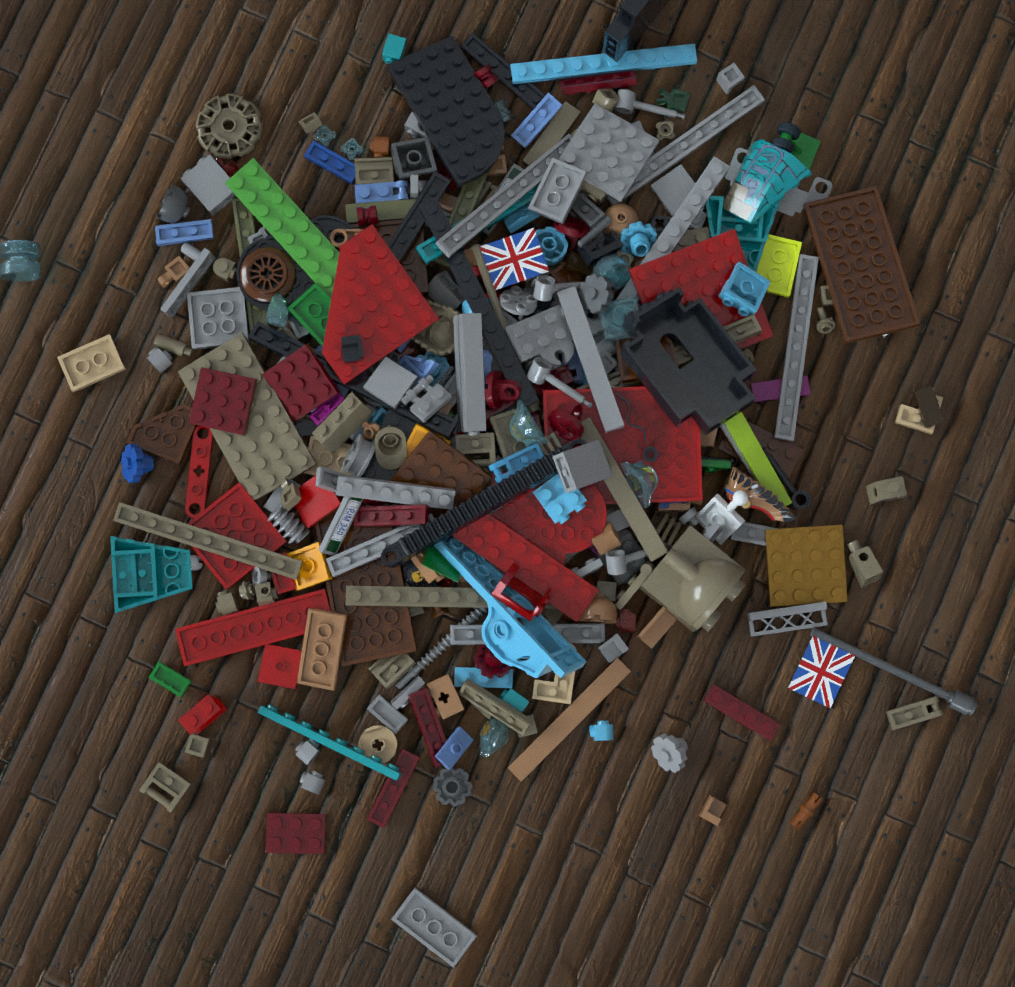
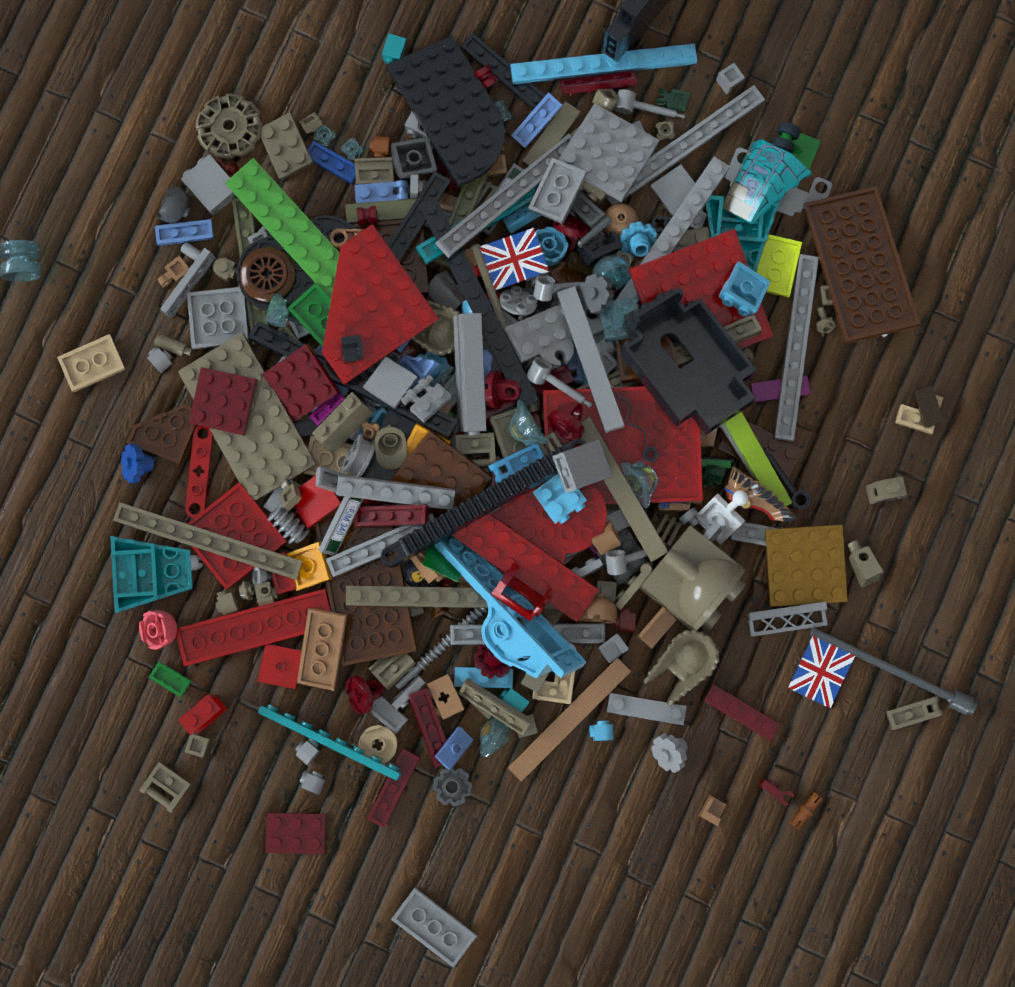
(158, 629): none -> coral cylinder
(285, 146): none -> dark tan plate
(361, 695): none -> dark red tile
(534, 683): none -> dark tan panel
(646, 709): none -> light grey plate
(690, 659): none -> dark tan piece
(713, 475): none -> clear green plate
(771, 787): none -> dark red plate

